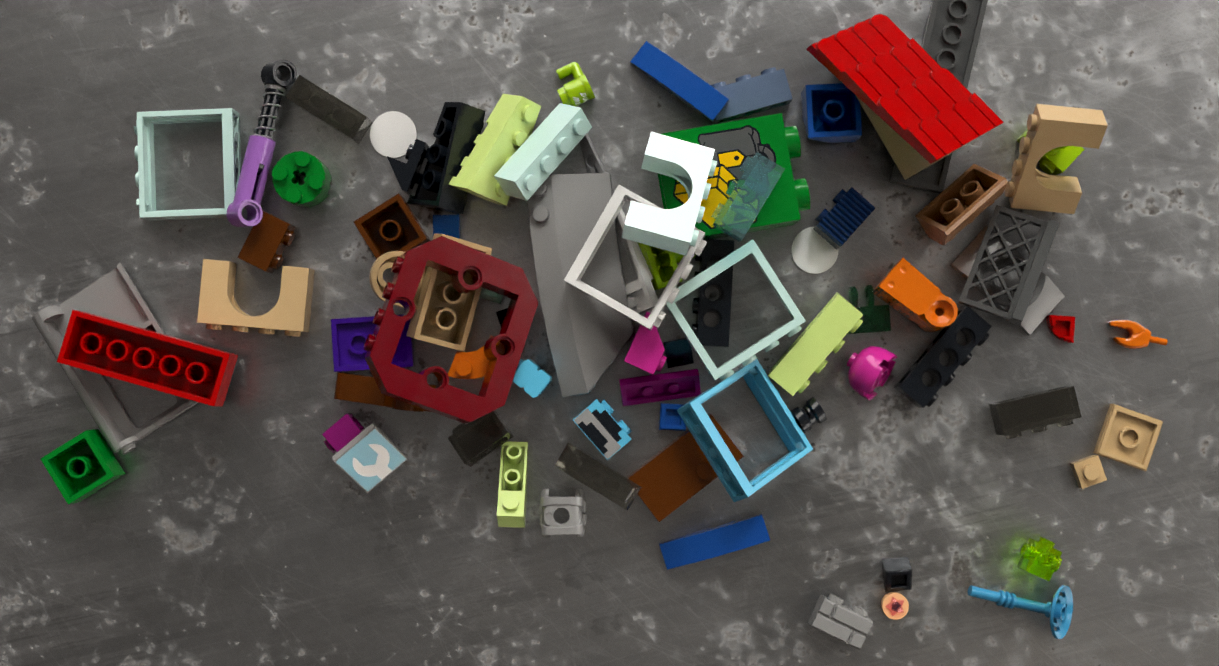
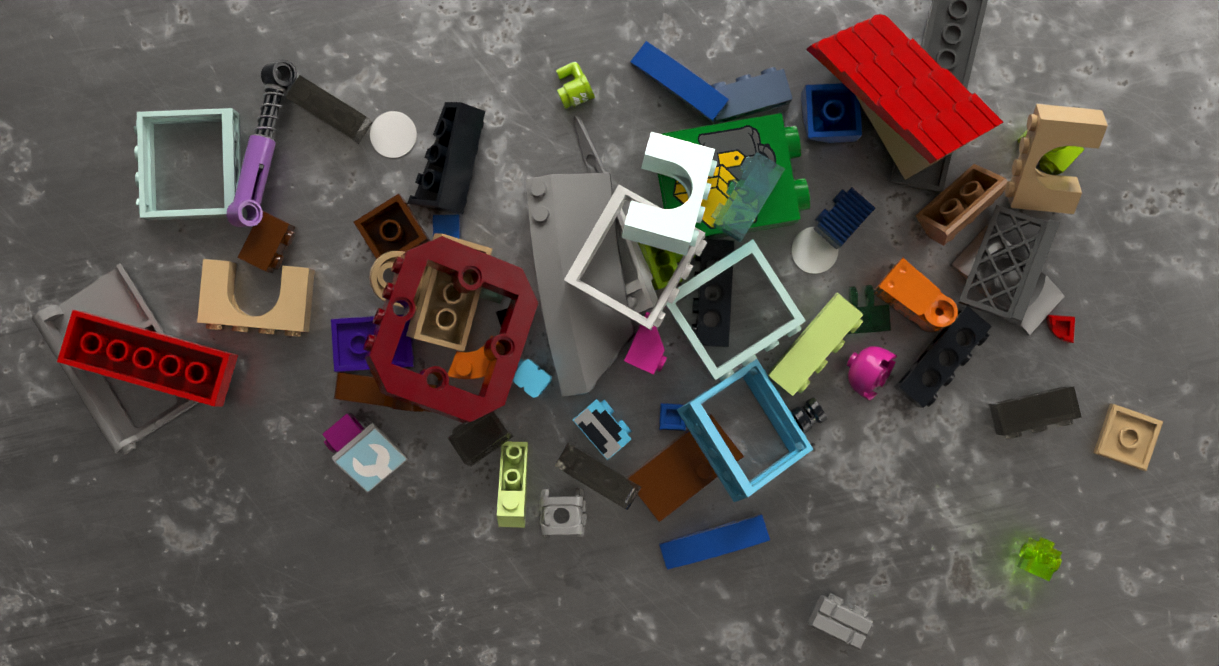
(82, 466): green brick -> none
(291, 168): green brick -> none
(407, 172): black slope -> none
(506, 131): yellowish green wedge -> none
(543, 151): light aqua brick -> none
(660, 387): magenta plate -> none
(678, 353): black slope -> none
(894, 605): light nougat tile -> none
(897, 574): black slope -> none
(1054, 611): dark azure dish -> none
(1088, 471): tan plate -> none
(1138, 335): orange hand -> none

